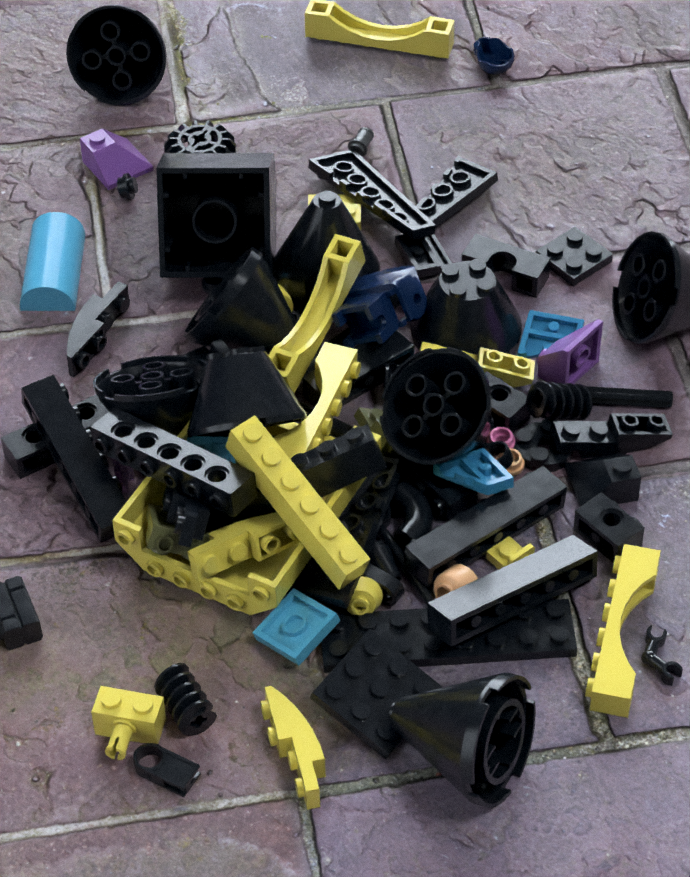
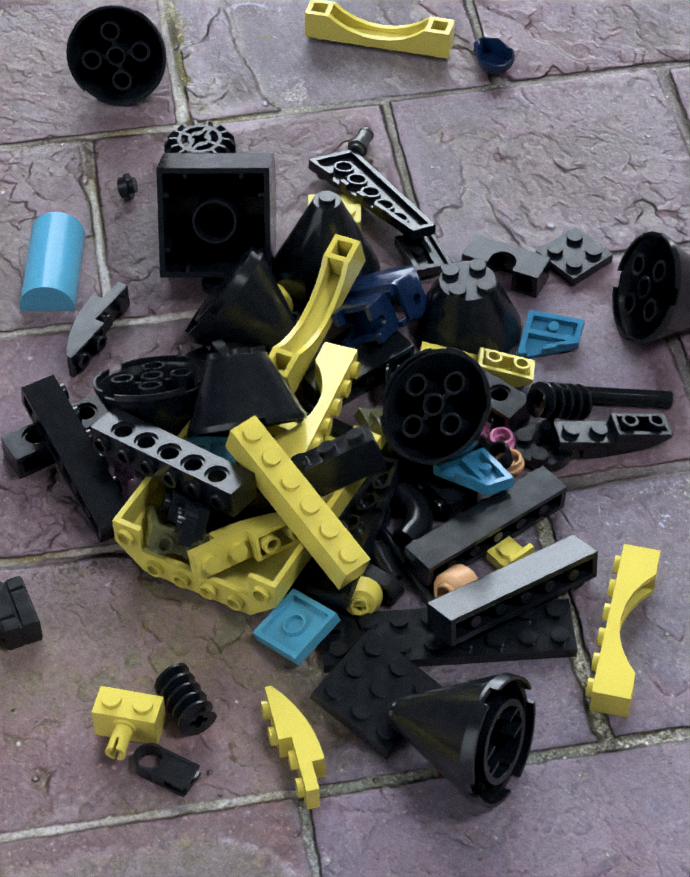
(111, 157): medium lavender slope -> none
(456, 189): black wing -> none
(571, 355): medium lavender slope -> none
(607, 526): black brick -> none
(611, 474): black slope -> none
(650, 657): black arm -> none

